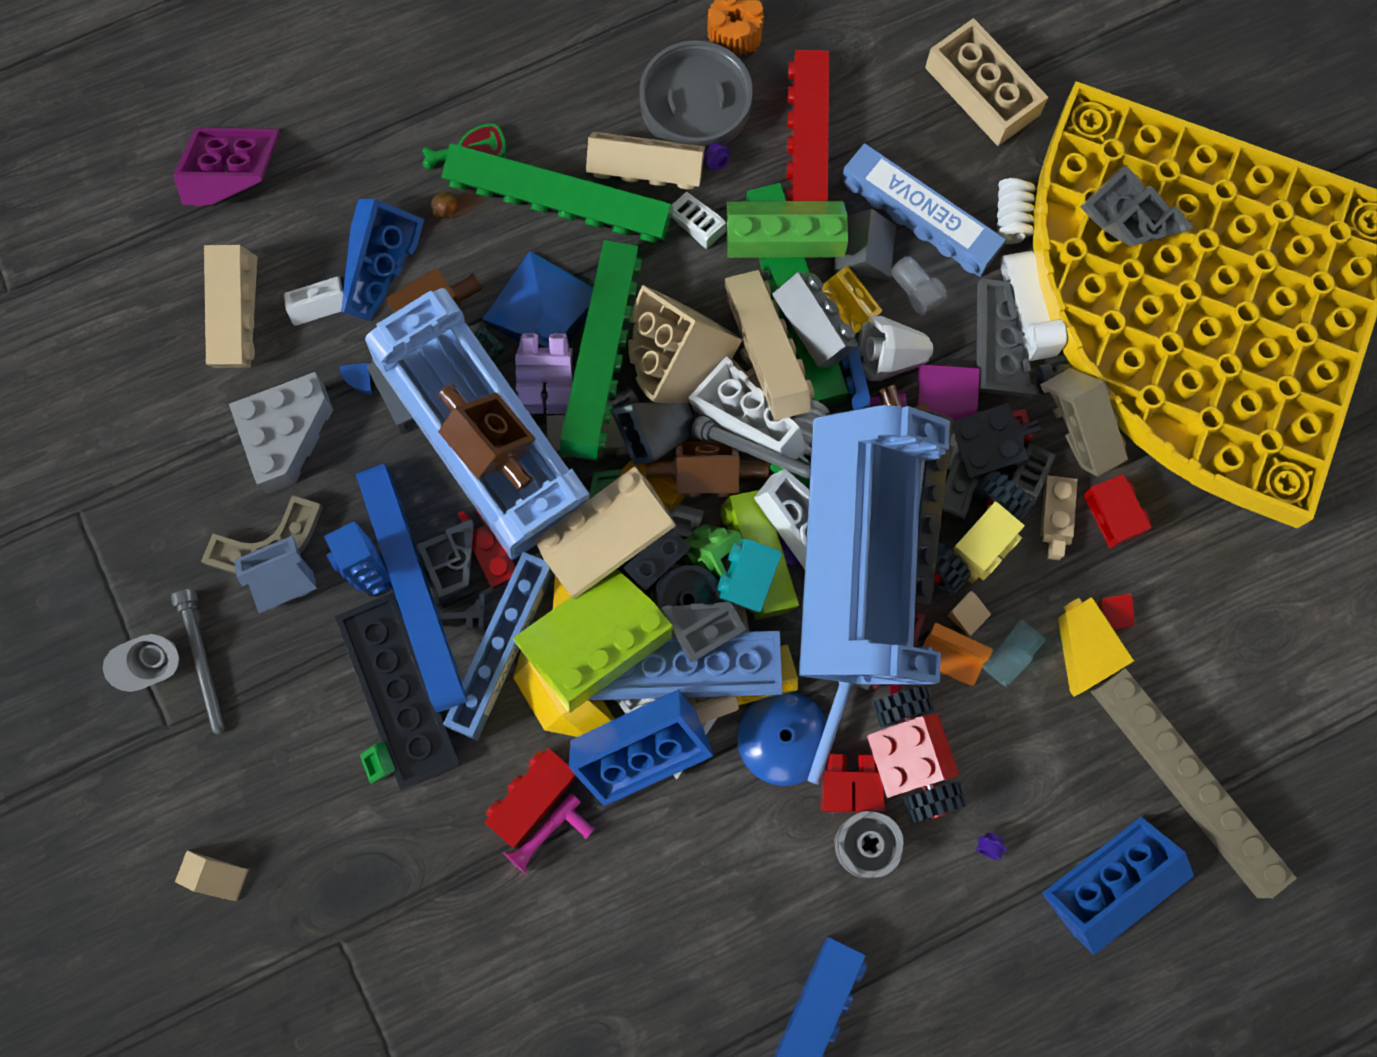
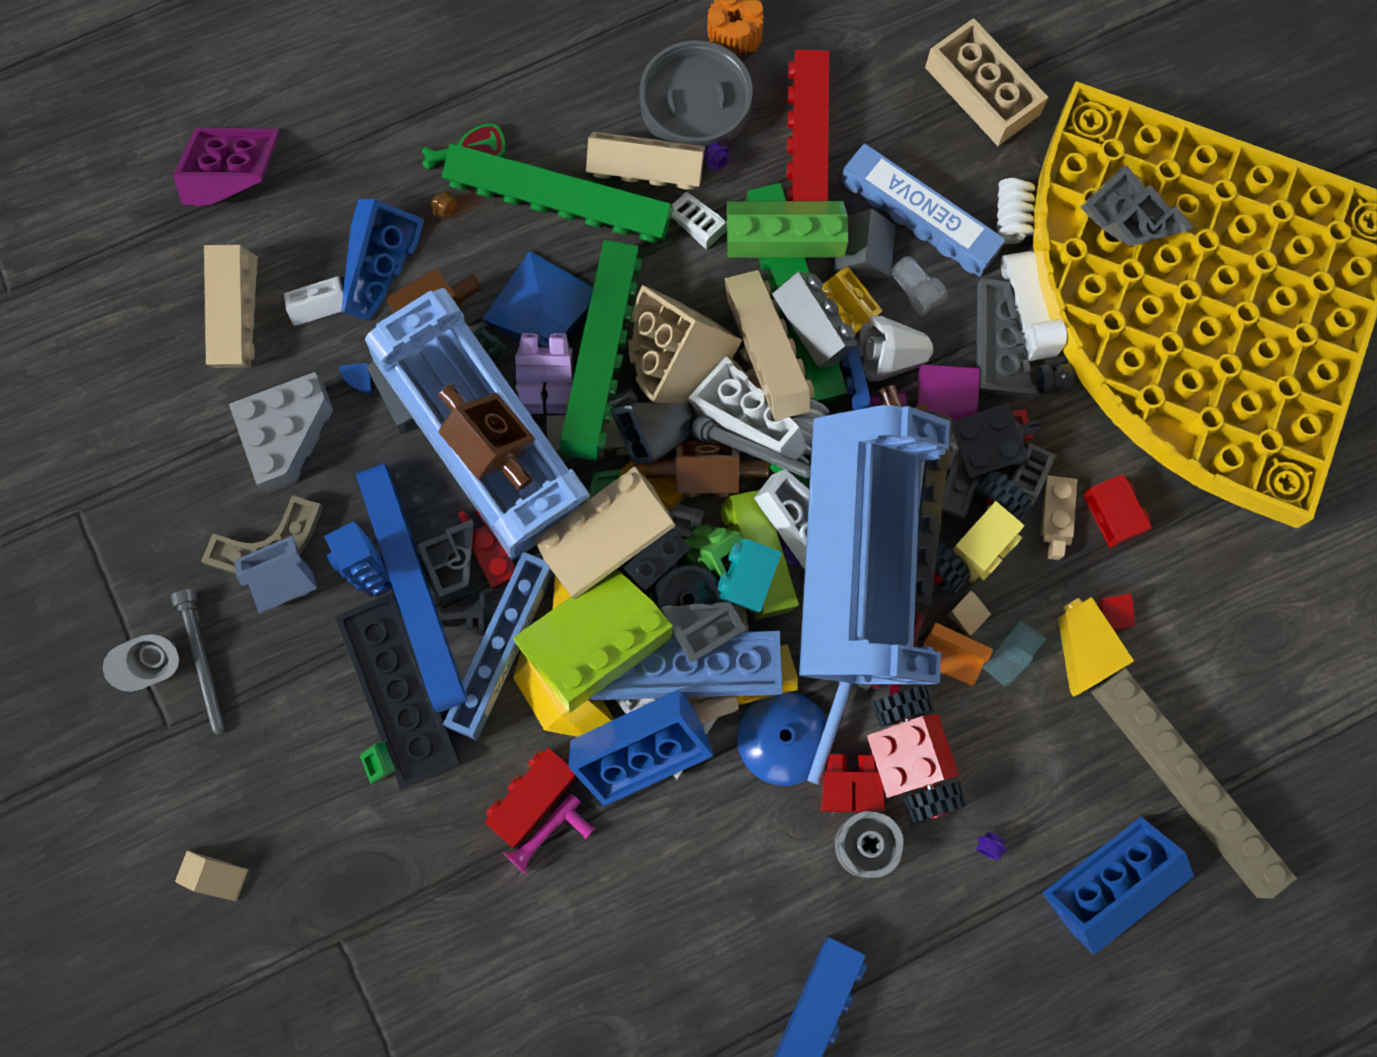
(1089, 418): dark tan wedge -> none

